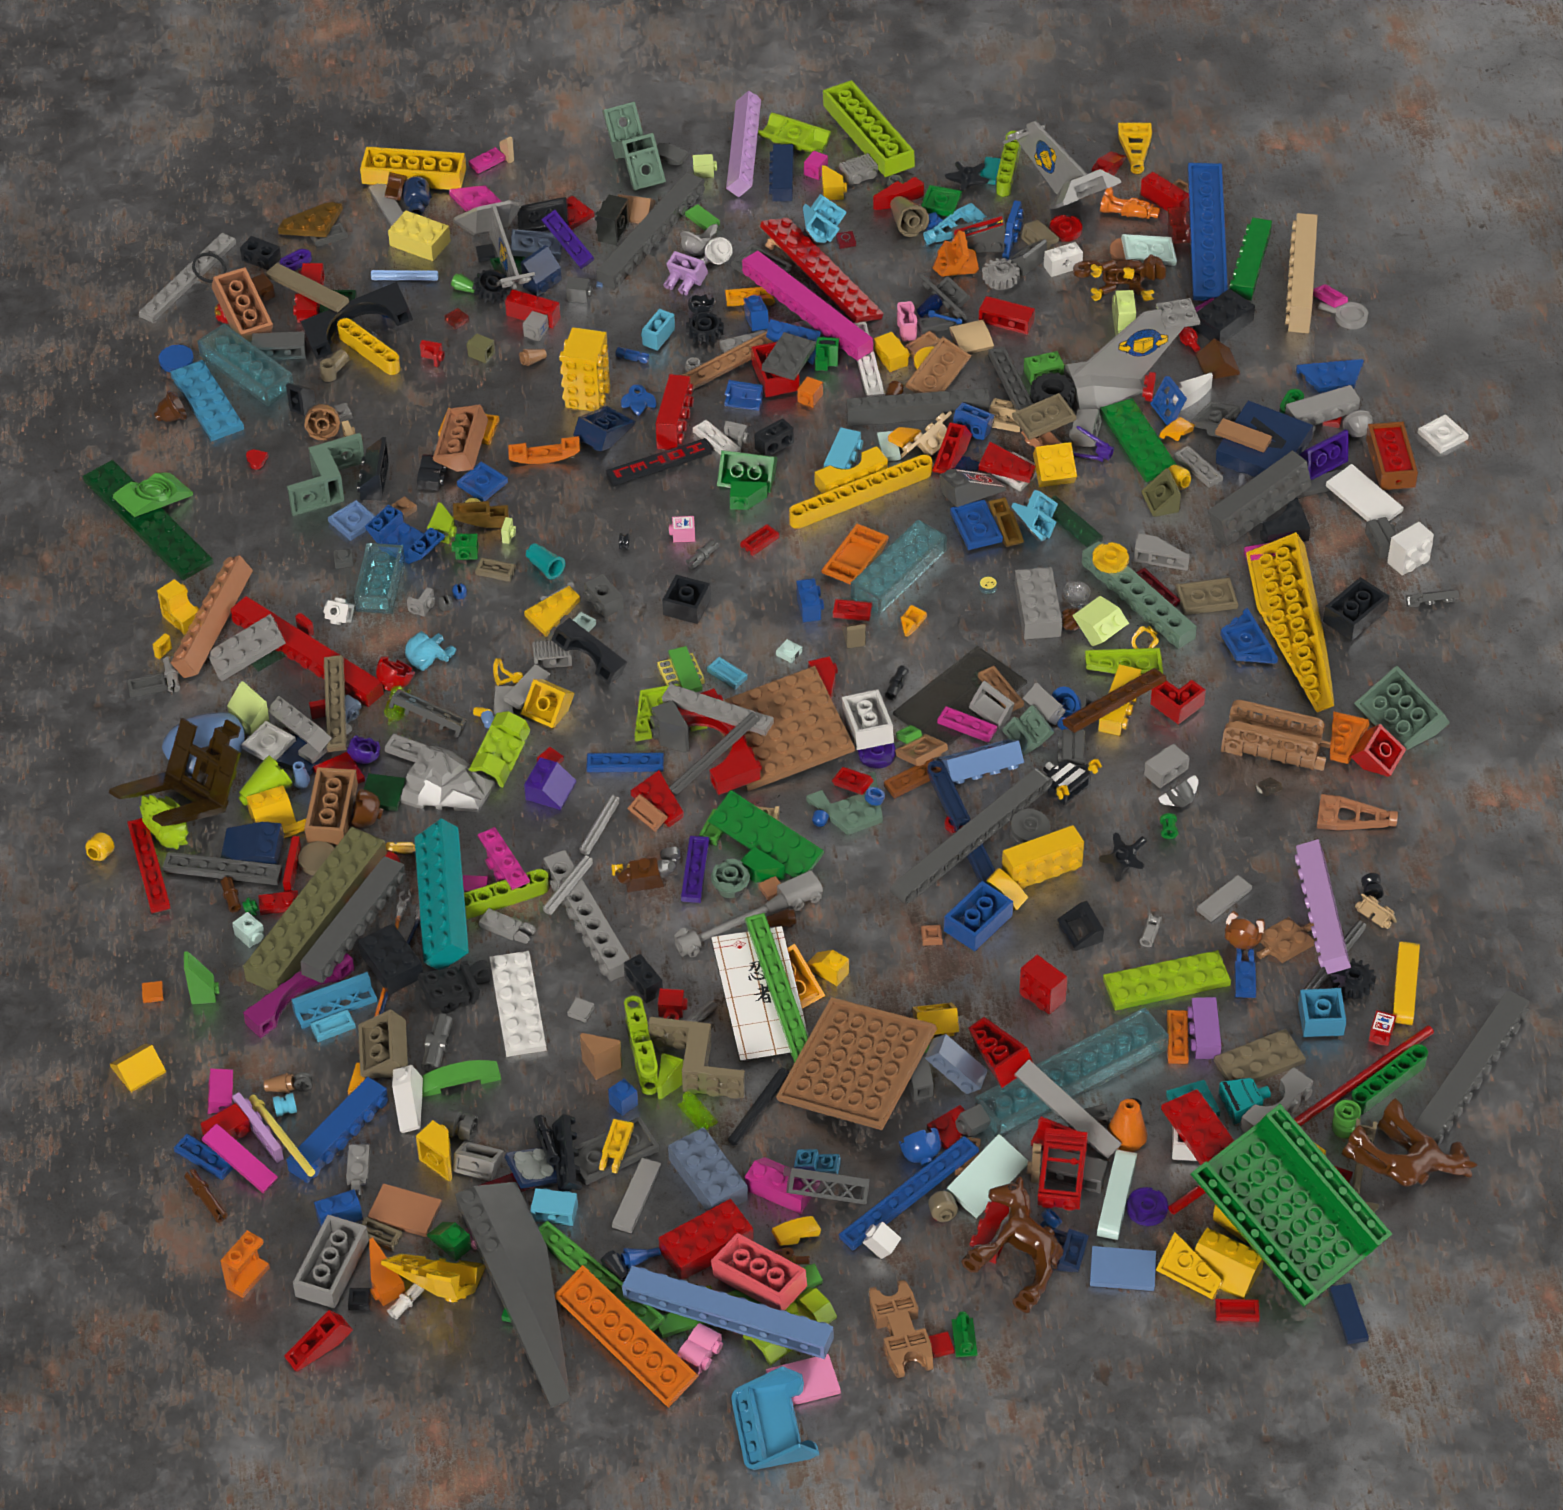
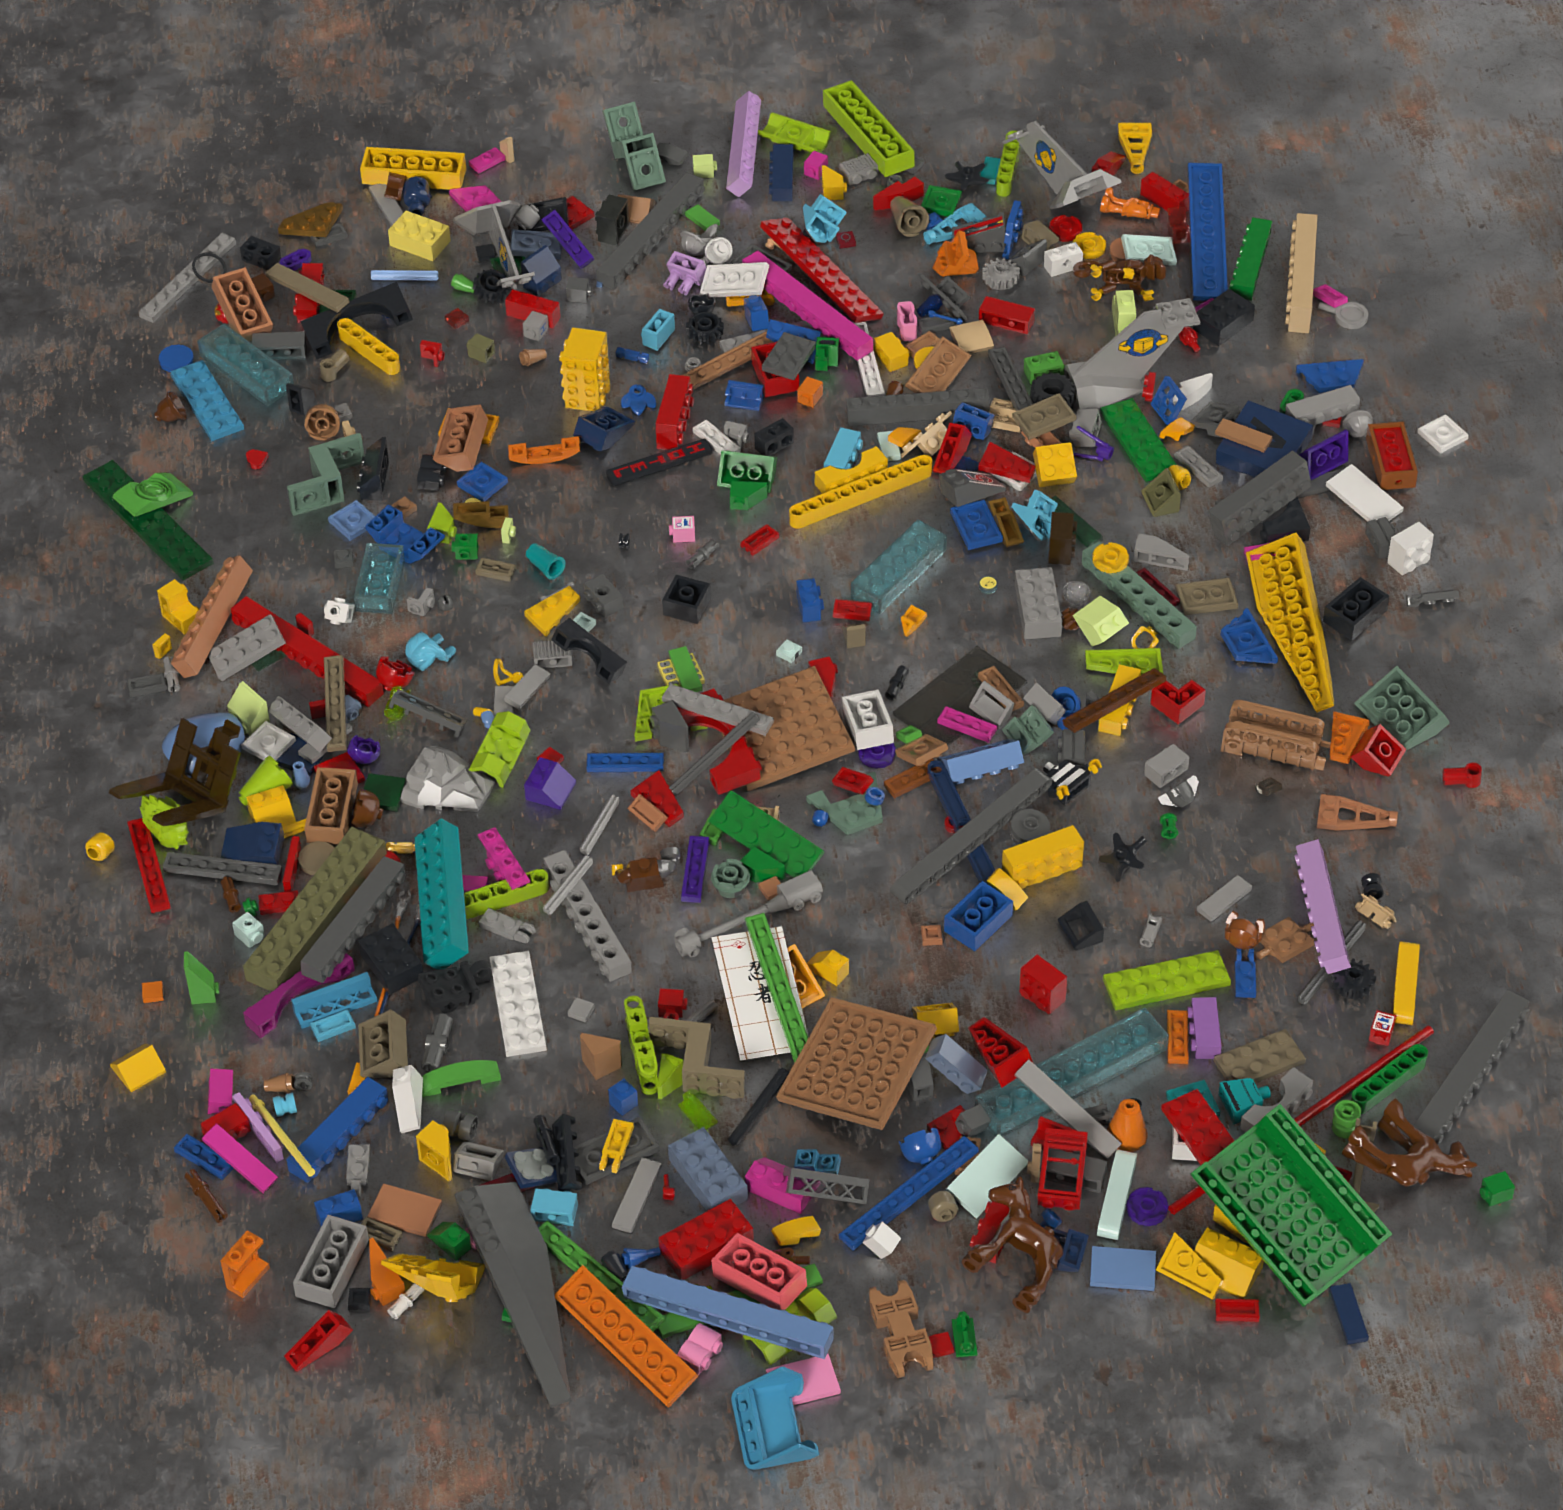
(404, 748): light grey plate -> none
(459, 595): blue hinge -> none
(527, 216): none -> light grey head
(547, 702): yellow slope -> none
(643, 978): black brick -> none
(668, 1192): none -> red hand
(727, 673): medium azure tile -> none
(734, 279): none -> white tile
(783, 918): reddish brown cone -> none
(855, 553): orange slope -> none
(1062, 538): none -> dark brown brick
(1091, 245): none -> yellow tile
(1217, 359): reddish brown slope -> none
(1322, 1012): dark azure brick -> none
(1468, 775): none -> red piece
(1497, 1188): none -> green brick

